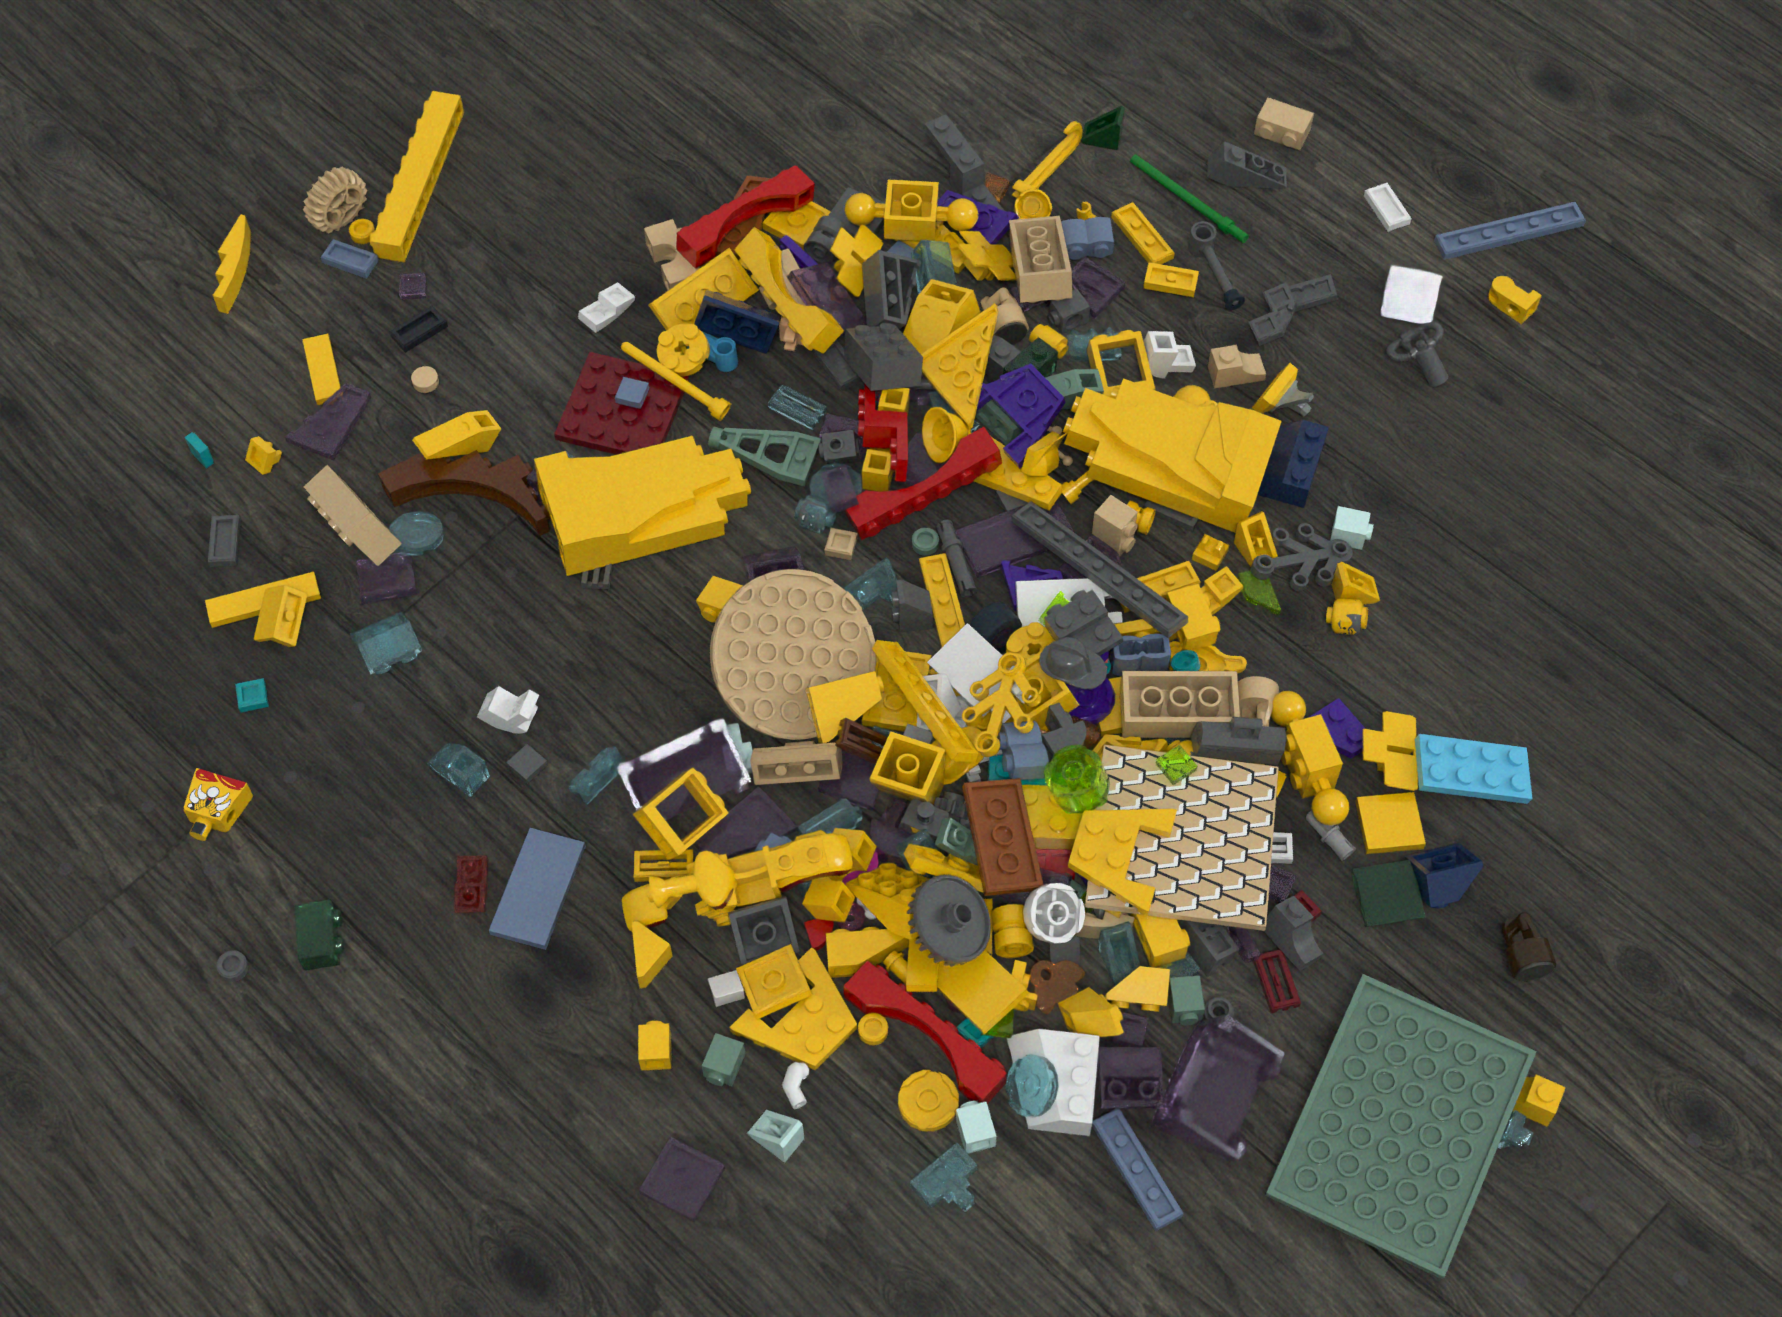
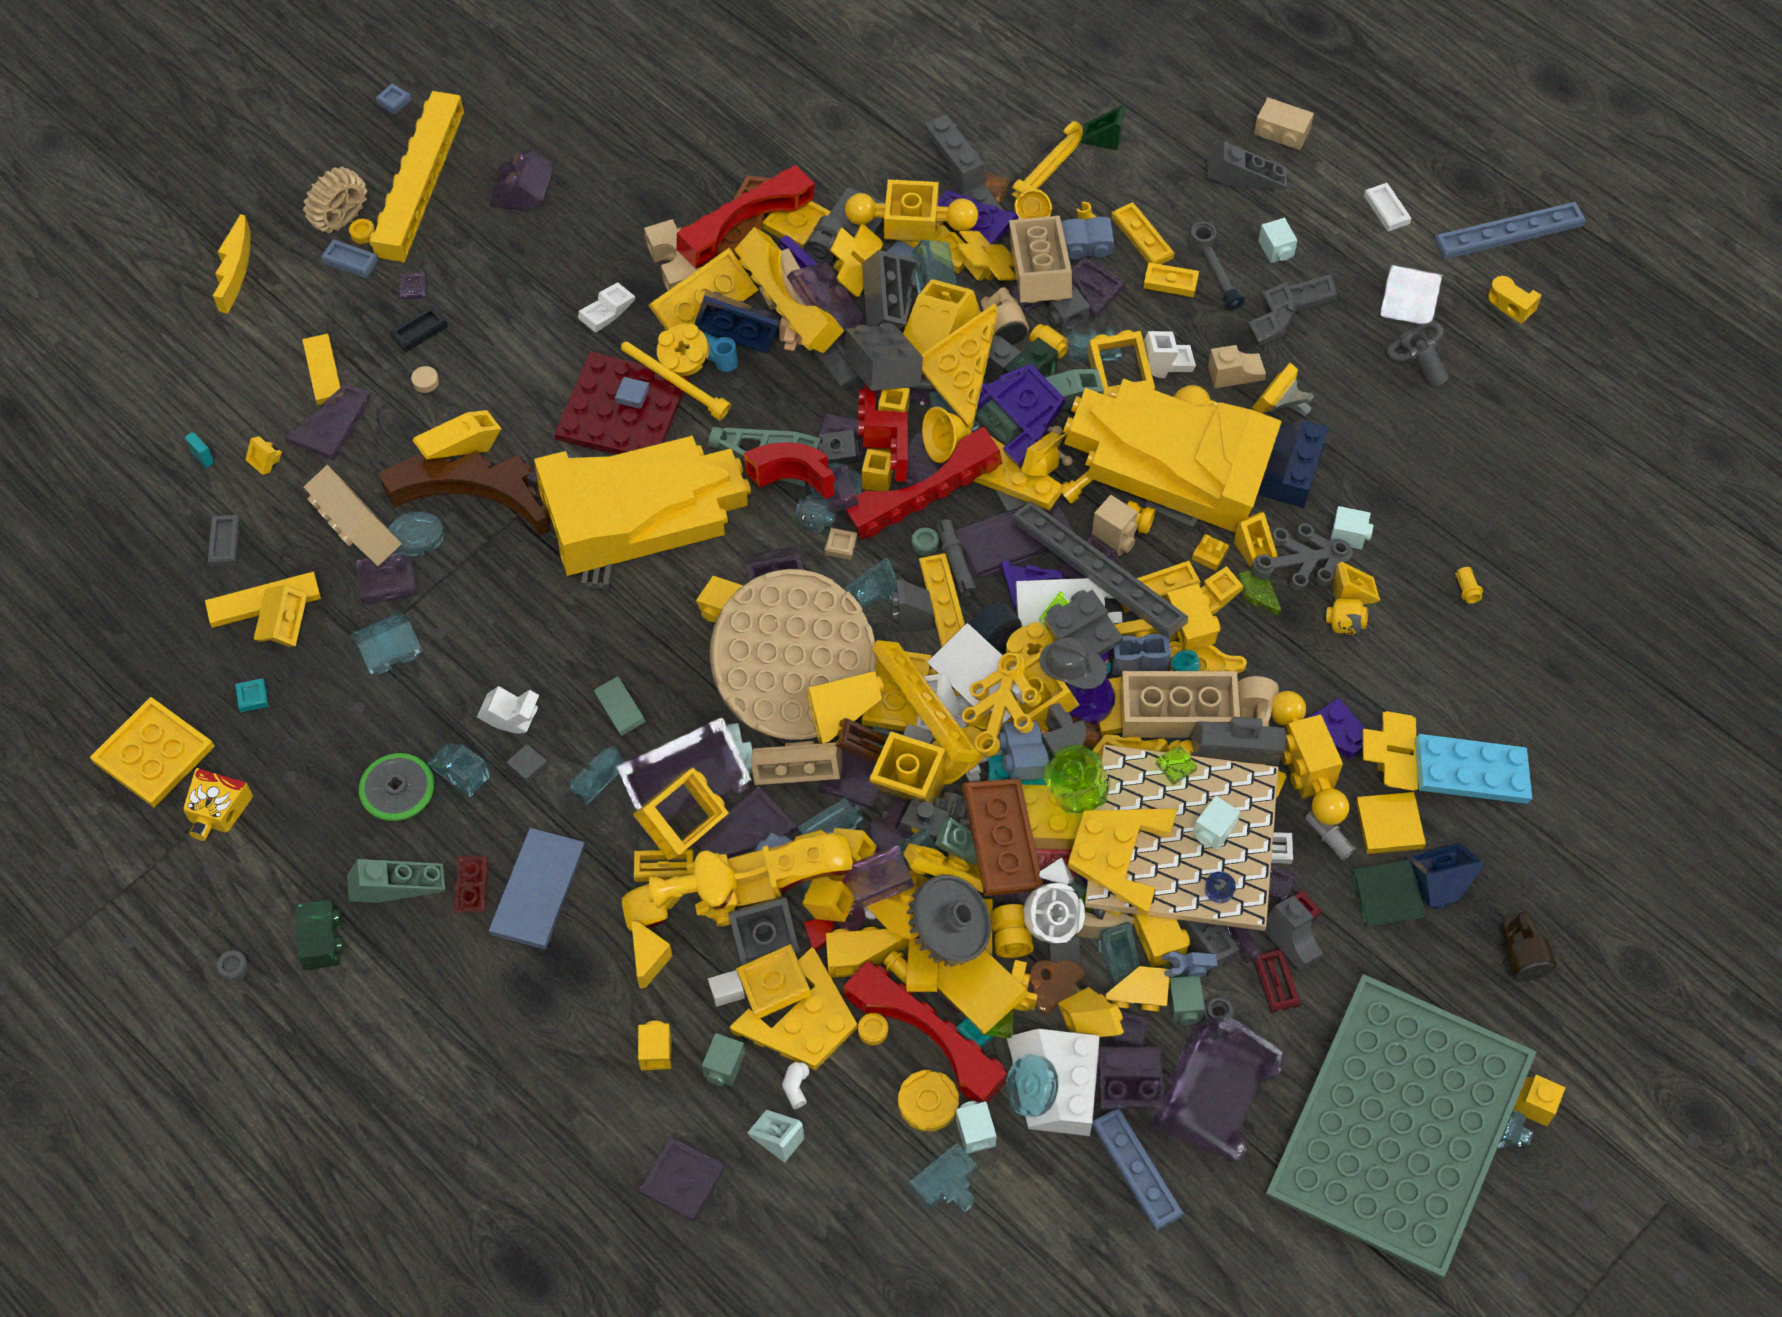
(152, 752): none -> yellow plate
(393, 98): none -> sand blue tile
(393, 880): none -> sand green slope
(411, 796): none -> dark grey wheel
(522, 182): none -> clear purple slope
(619, 706): none -> sand green slope
(792, 461): none -> red arch
(794, 409): clear light blue tile -> none
(879, 877): none -> plate
(1058, 873): none -> white slope
(1192, 964): none -> sand blue plate
(1216, 823): none -> light aqua brick
(1220, 887): none -> clear blue tile
(1224, 224): green bar -> none
(1277, 240): none -> light aqua brick
(1470, 590): none -> yellow pin

